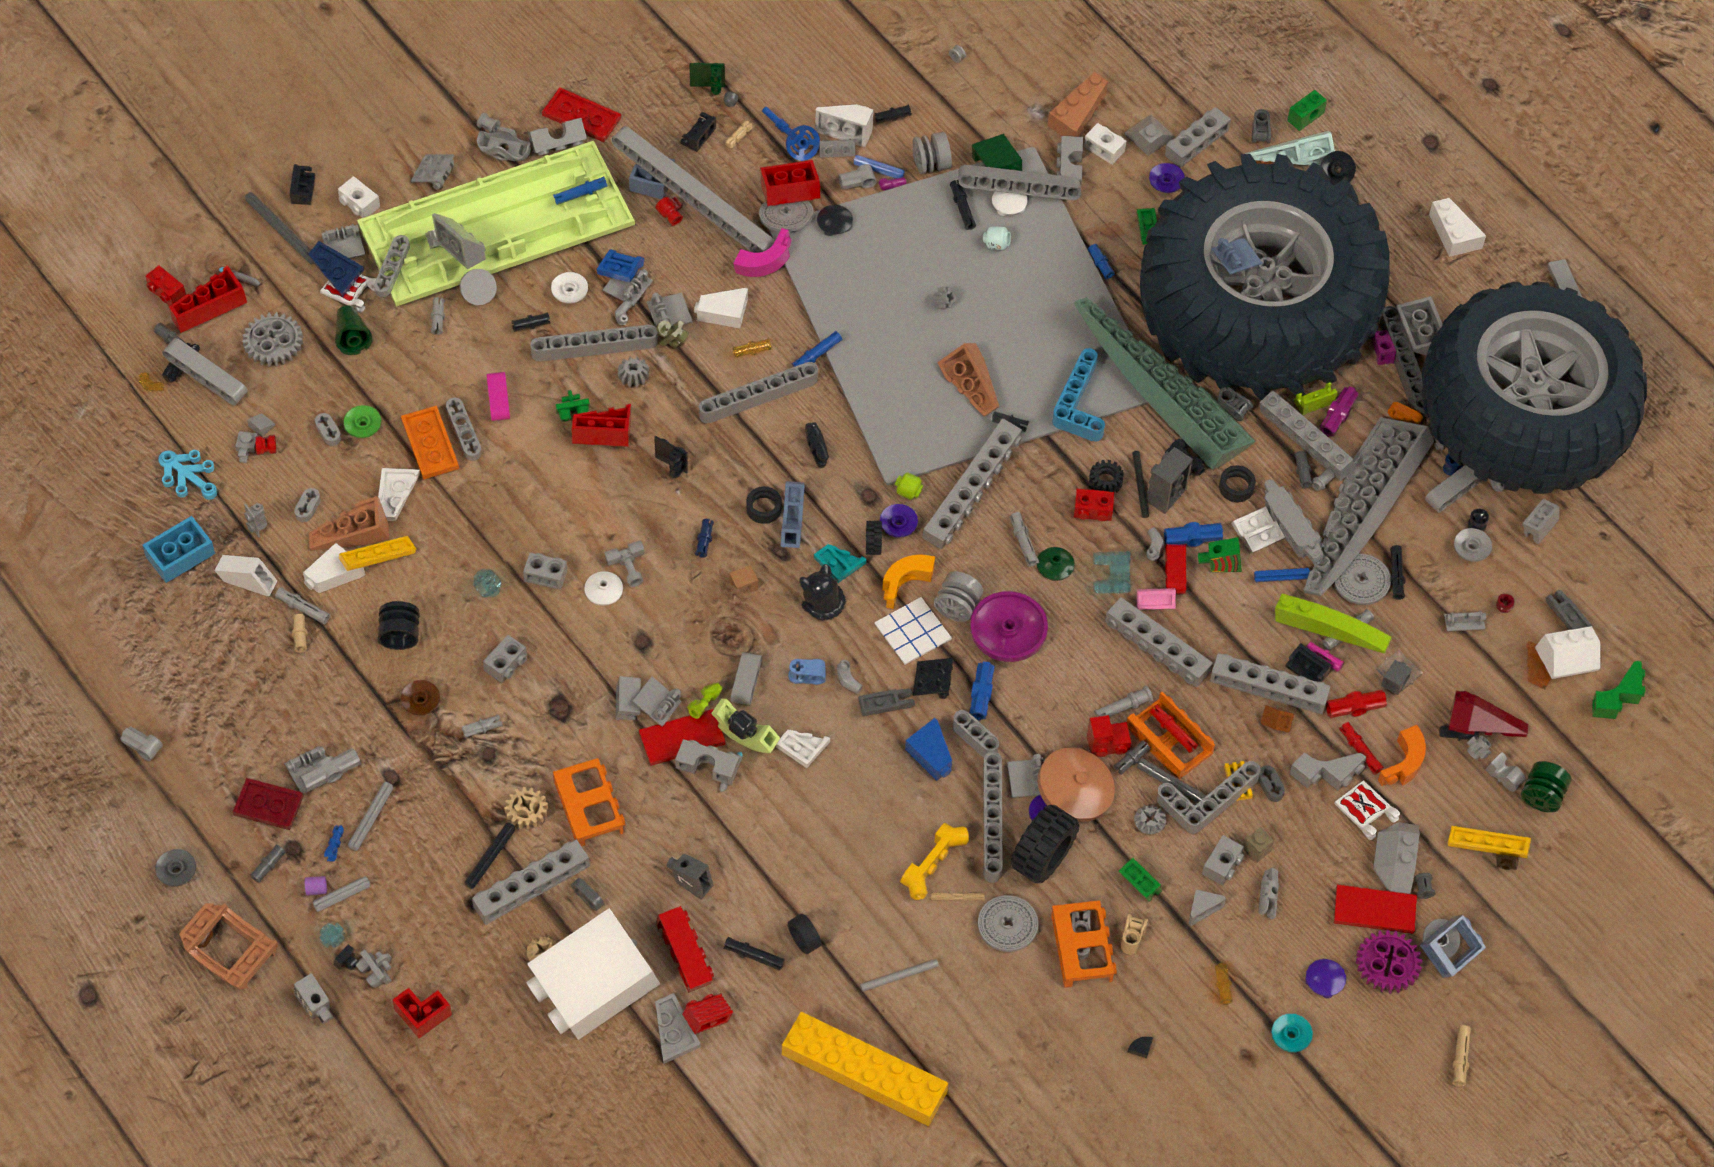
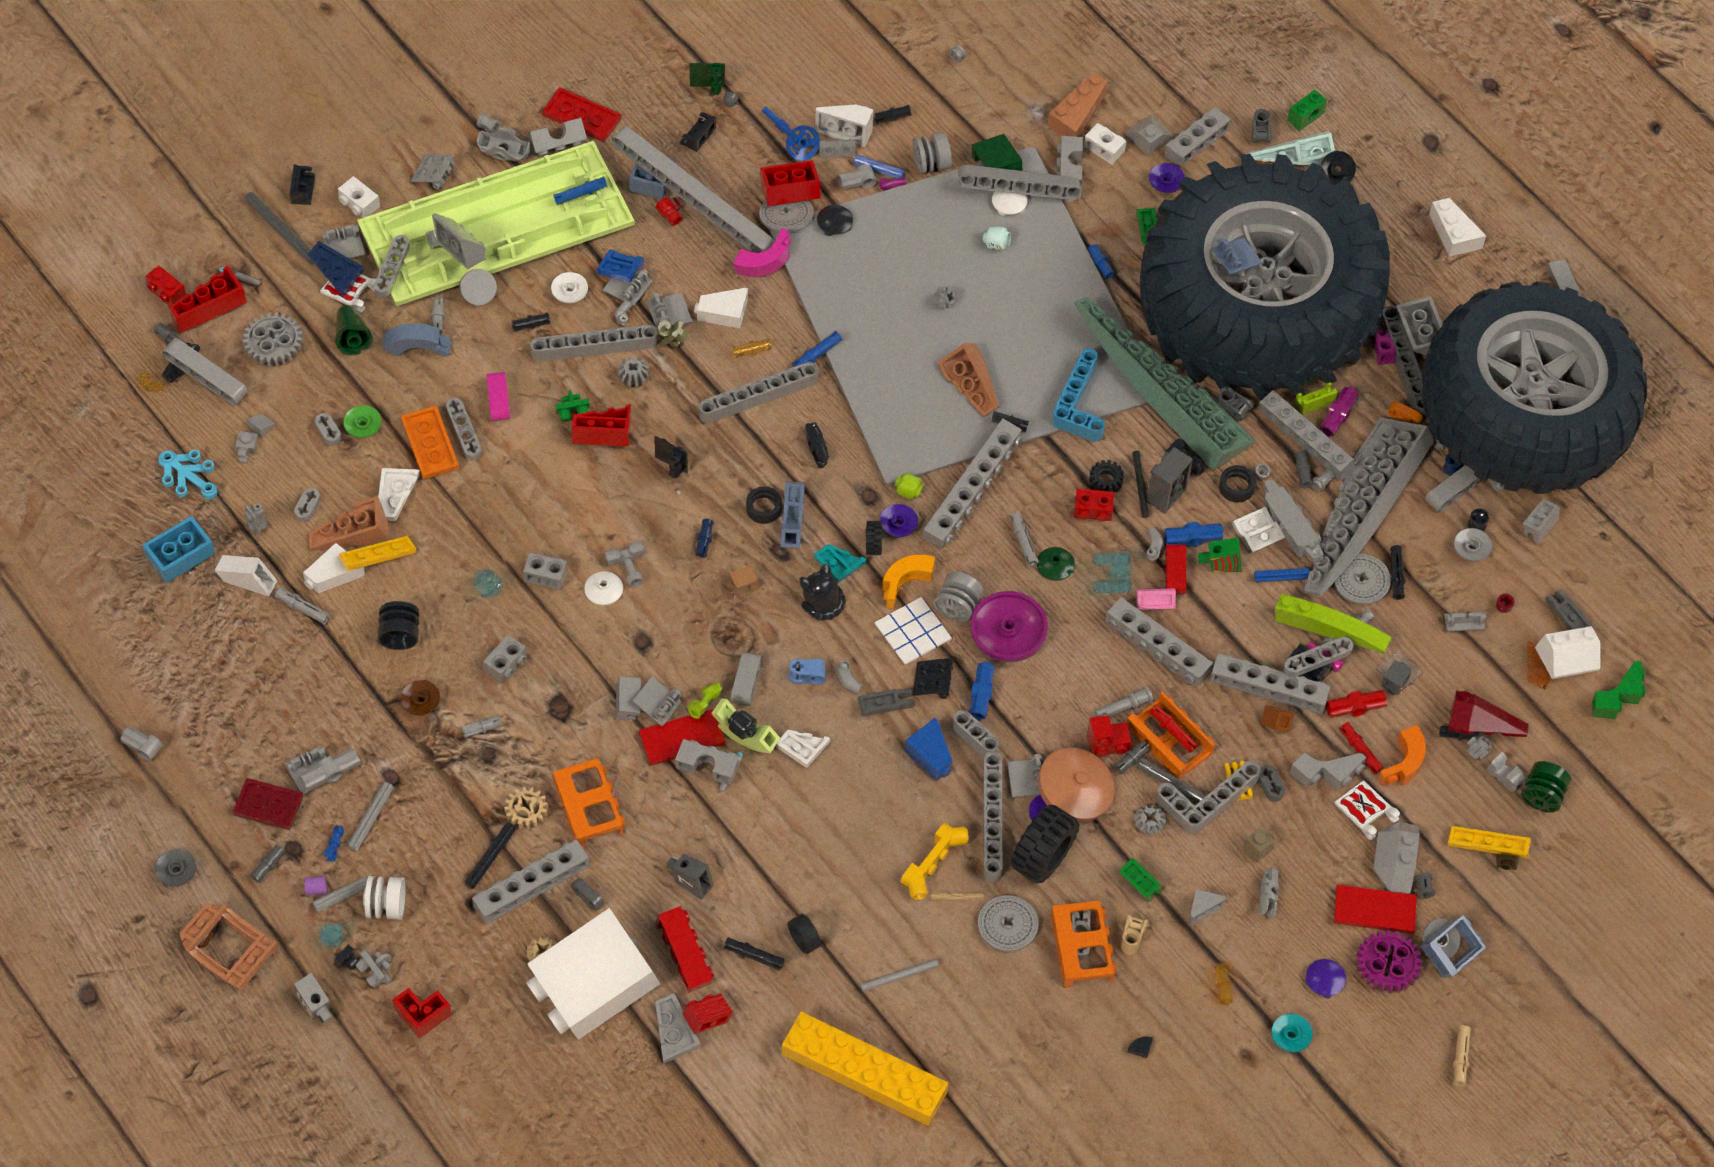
(262, 447): red wheel -> none
(299, 633): tan pin -> none
(384, 897): none -> white wheel
(416, 336): none -> sand blue arch
(739, 134): tan axle -> none
(960, 198): black pin -> none
(1224, 850): light grey brick -> none
(1259, 467): none -> light grey hinge
(1316, 654): none -> light grey beam

